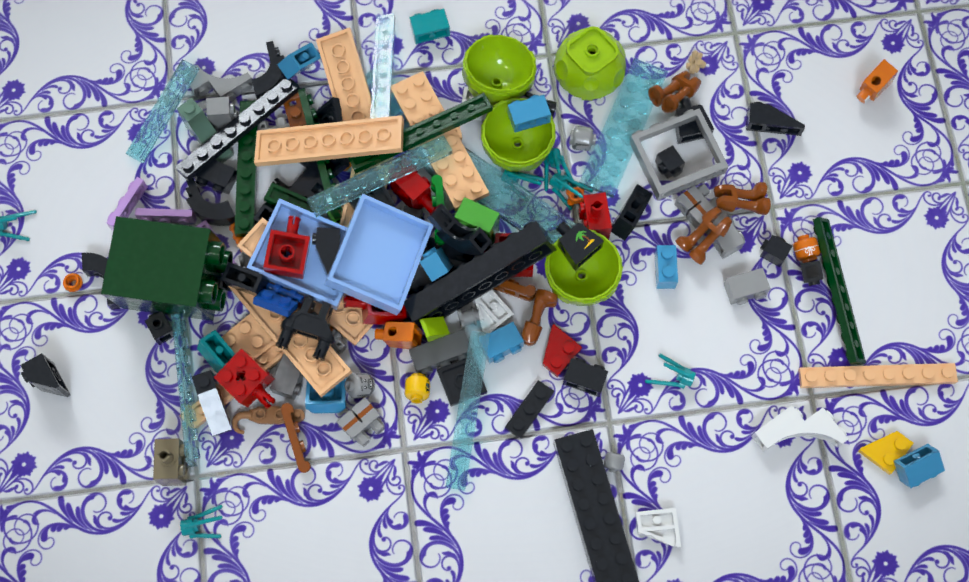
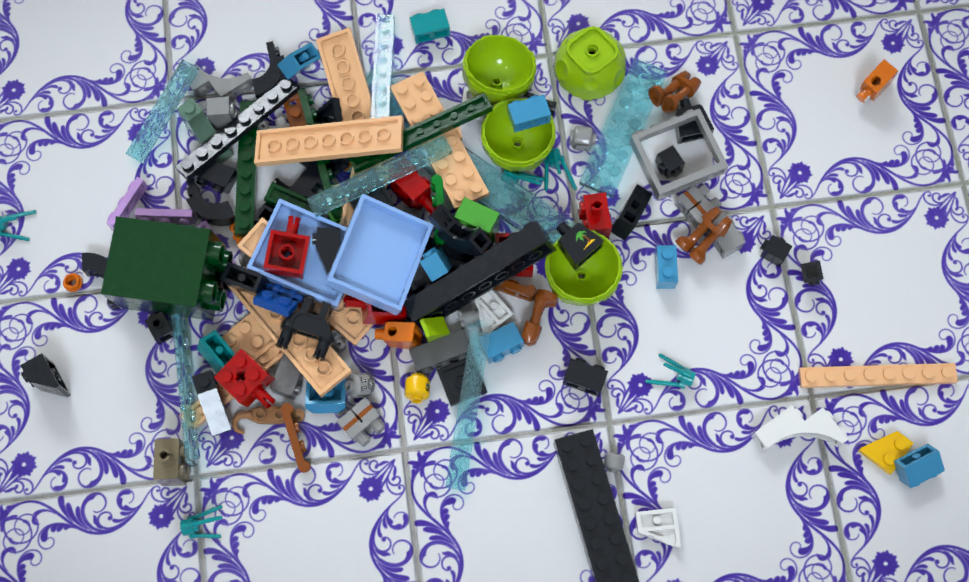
(529, 409): black plate -> none
(559, 351): red wing -> none
(561, 183): teal plant -> none
(571, 200): orange plate -> none
(695, 62): tan plant -> none
(728, 197): dark orange piece -> none
(747, 286): light grey brick -> none
(771, 120): black slope -> none
(806, 248): orange head -> none
(839, 291): dark green plate -> none

